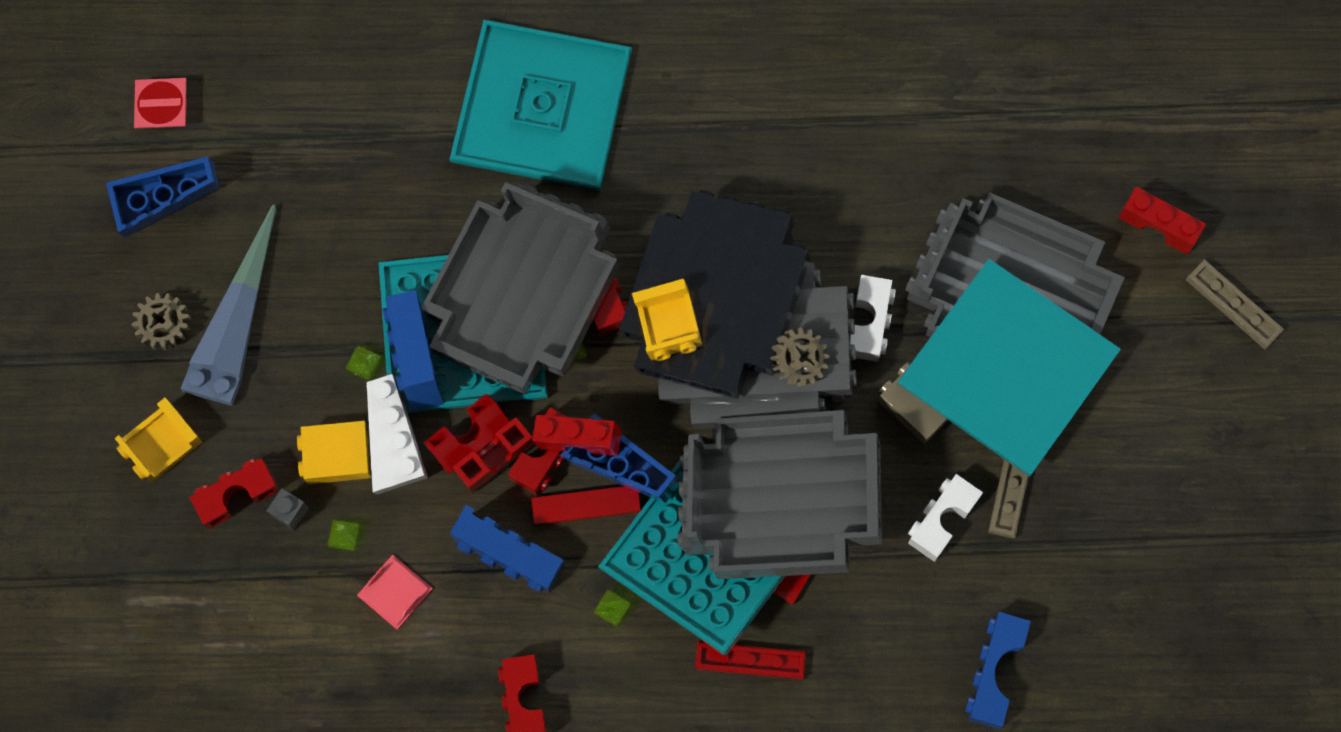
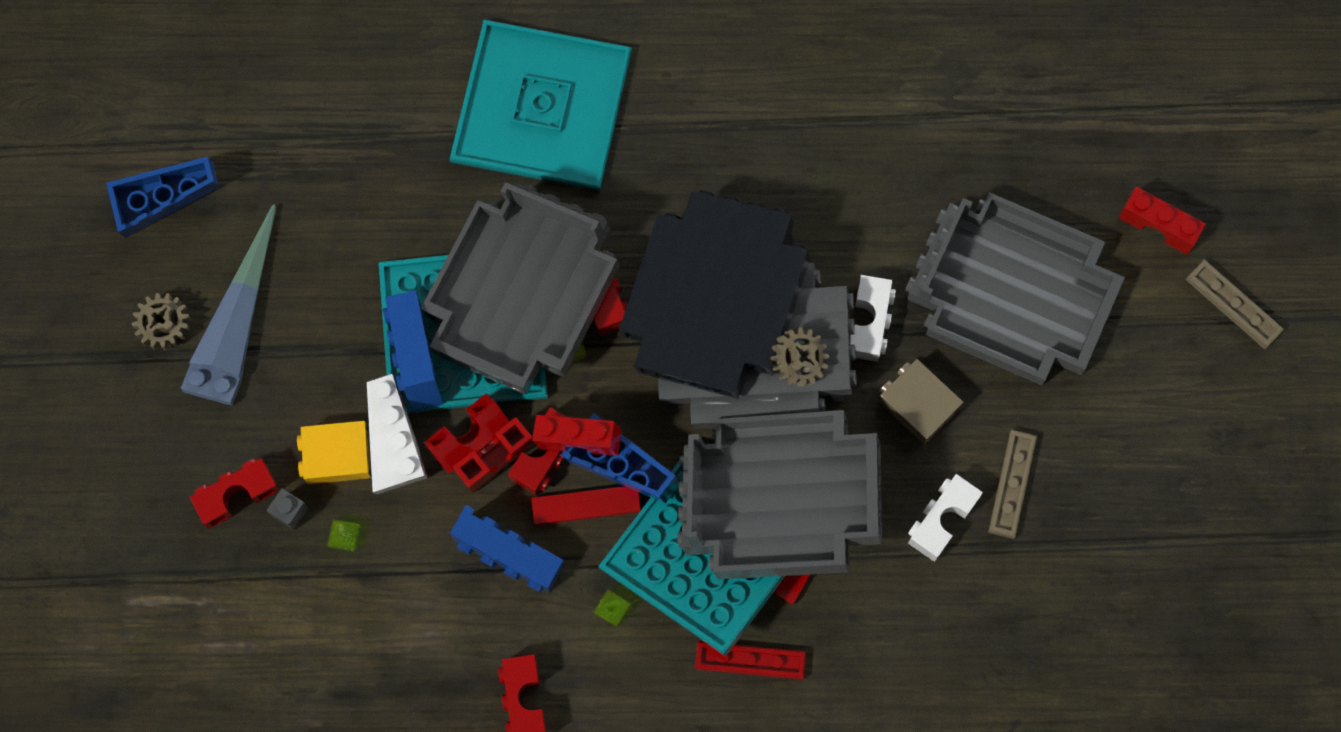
(158, 442): yellow panel -> none
(160, 103): piece -> none
(363, 363): clear neon green tile -> none
(394, 592): coral piece -> none
(667, 320): yellow panel -> none
(989, 704): blue arch -> none
(1008, 367): teal tile -> none

